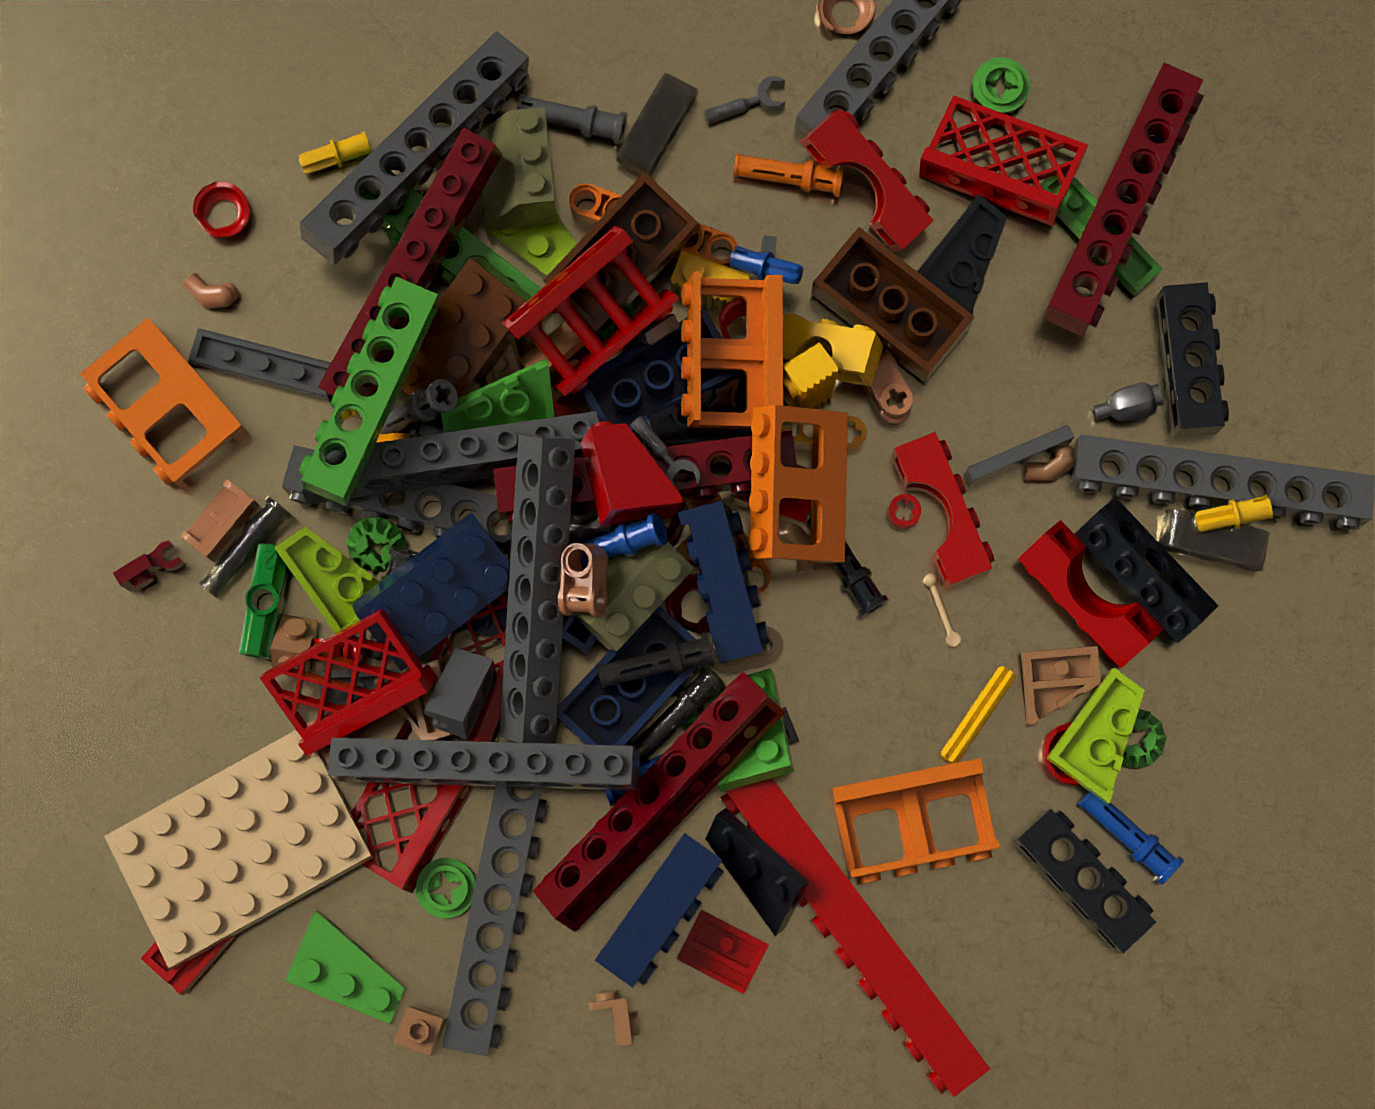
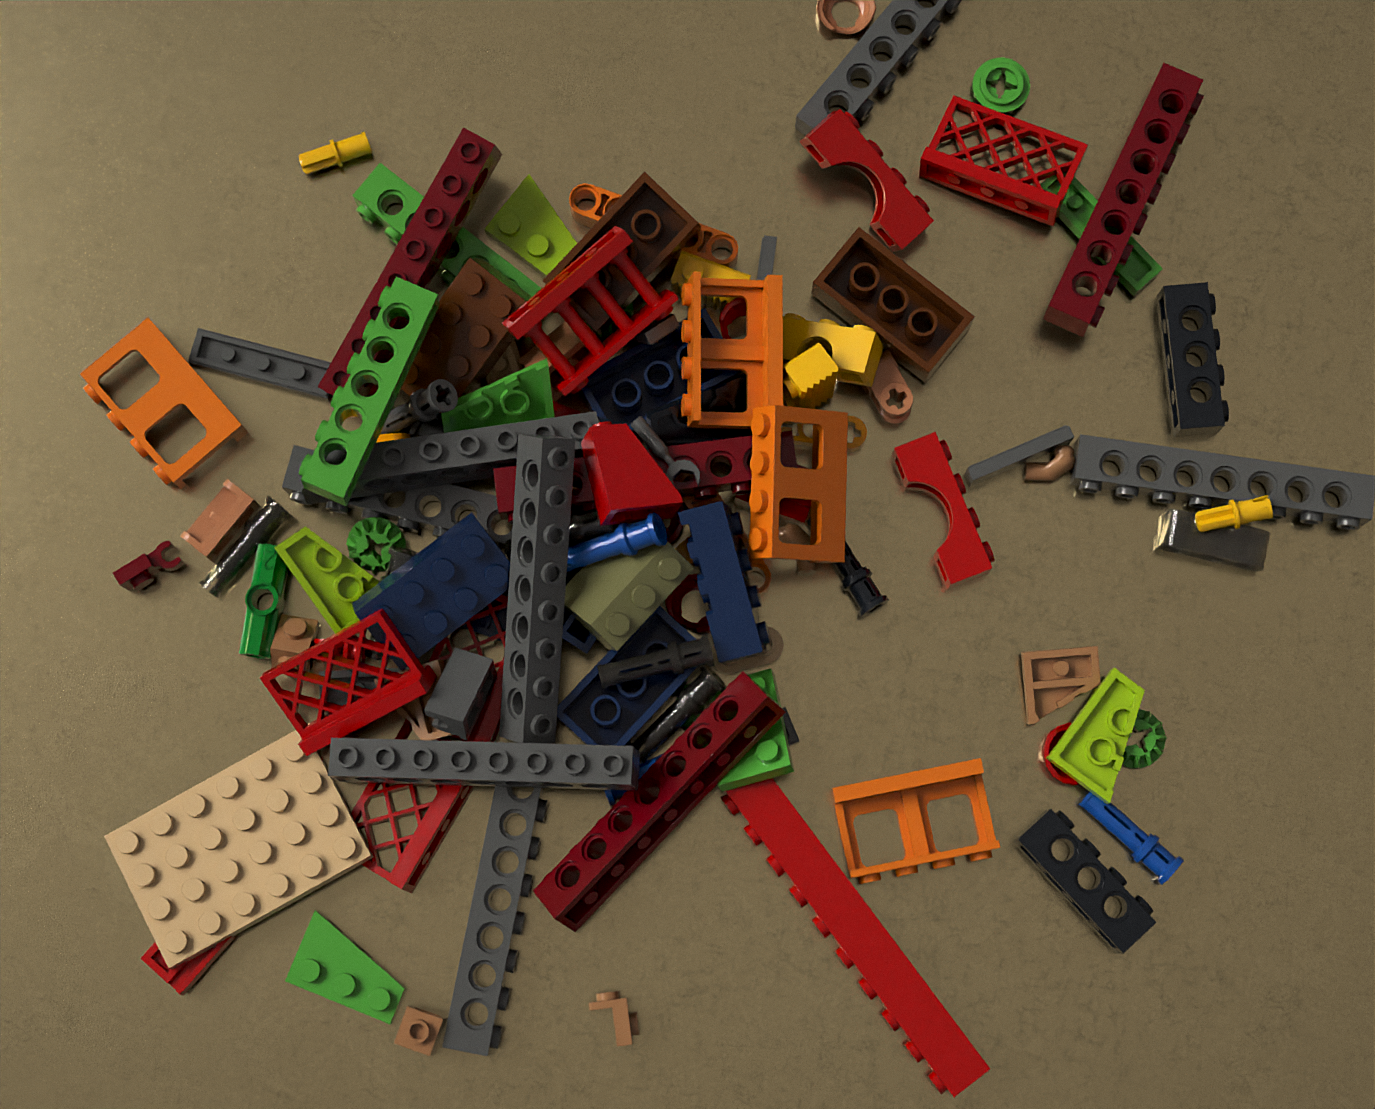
(211, 296): nougat arm -> none
(217, 192): red piece -> none
(430, 879): bright green gear -> none
(493, 58): dark grey brick -> none
(522, 182): olive slope -> none
(582, 583): nougat piece -> none
(588, 120): dark grey pin -> none
(657, 125): clear smoke beam -> none
(659, 910): dark blue brick -> none
(722, 951): red plate -> none
(741, 104): dark grey piece -> none
(757, 869): black wing -> none
(765, 264): blue axle -> none
(807, 175): orange pin -> none
(893, 508): red bush -> none
(952, 638): tan hinge -> none
(965, 252): black wing -> none
(978, 715): yellow axle -> none
(1116, 628): red arch -> none
(1131, 402): flat silver plant -> none
(1146, 570): black brick -> none

